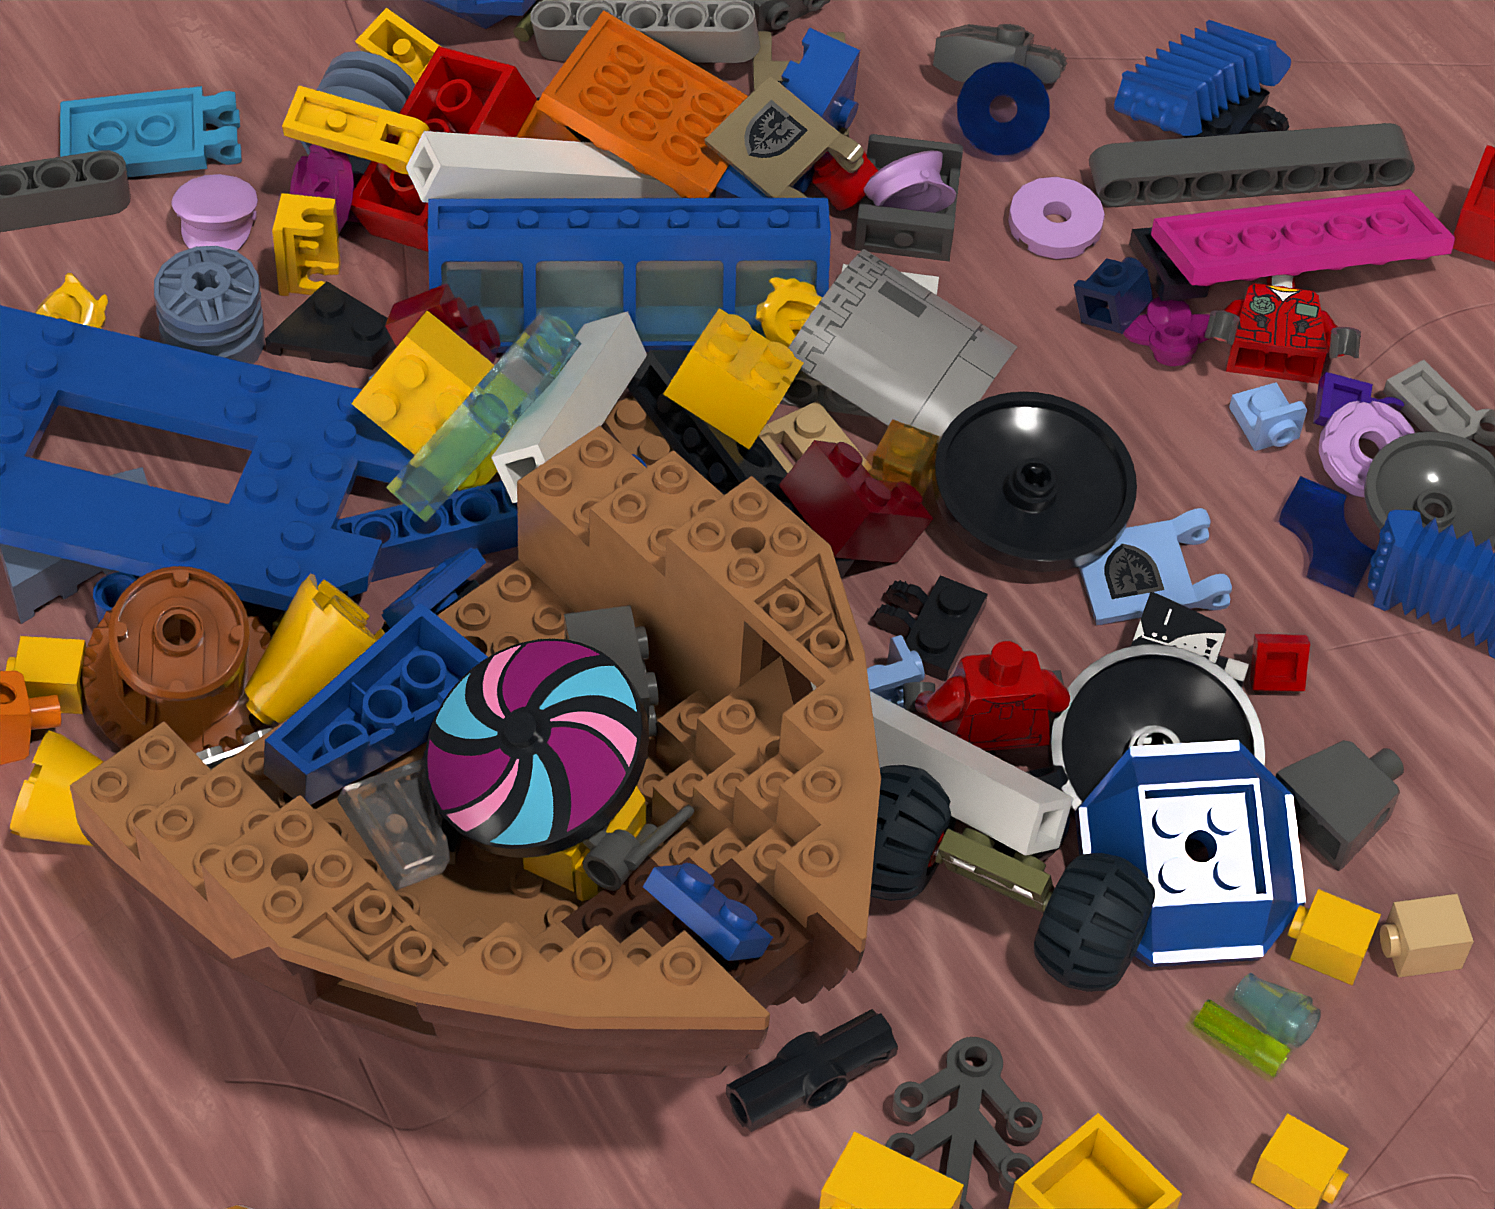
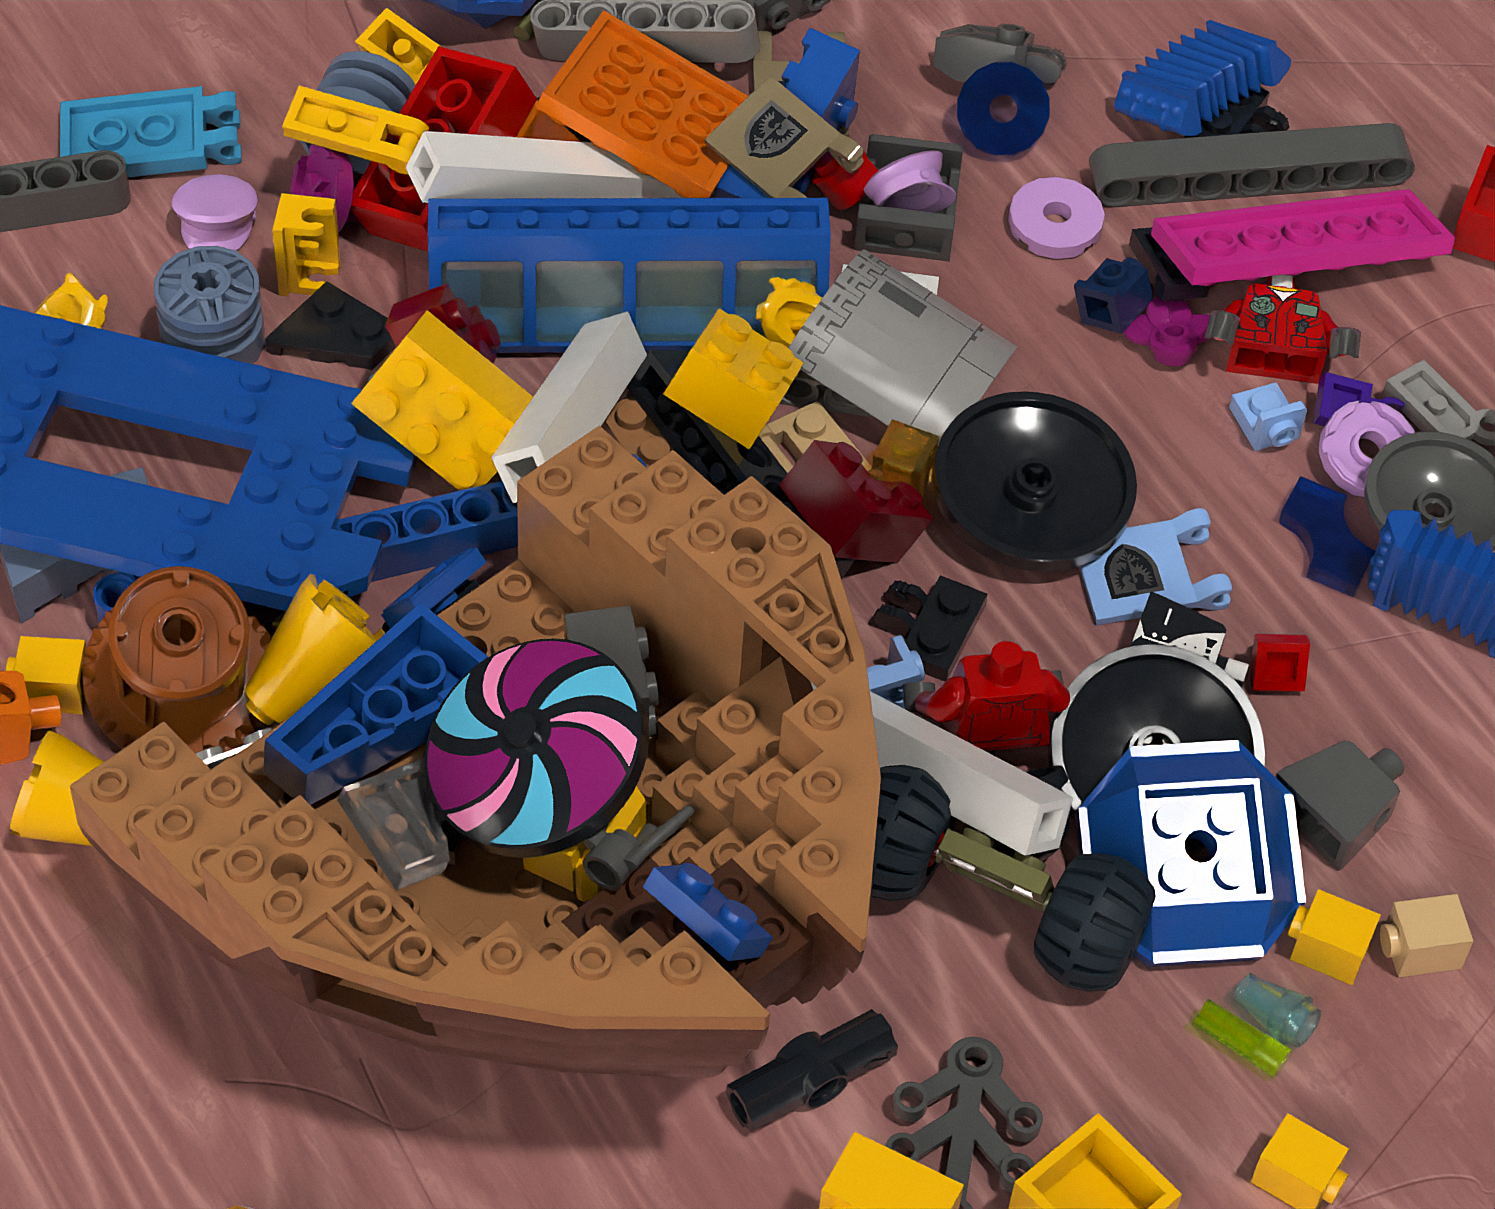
(485, 415): clear light blue arch -> none

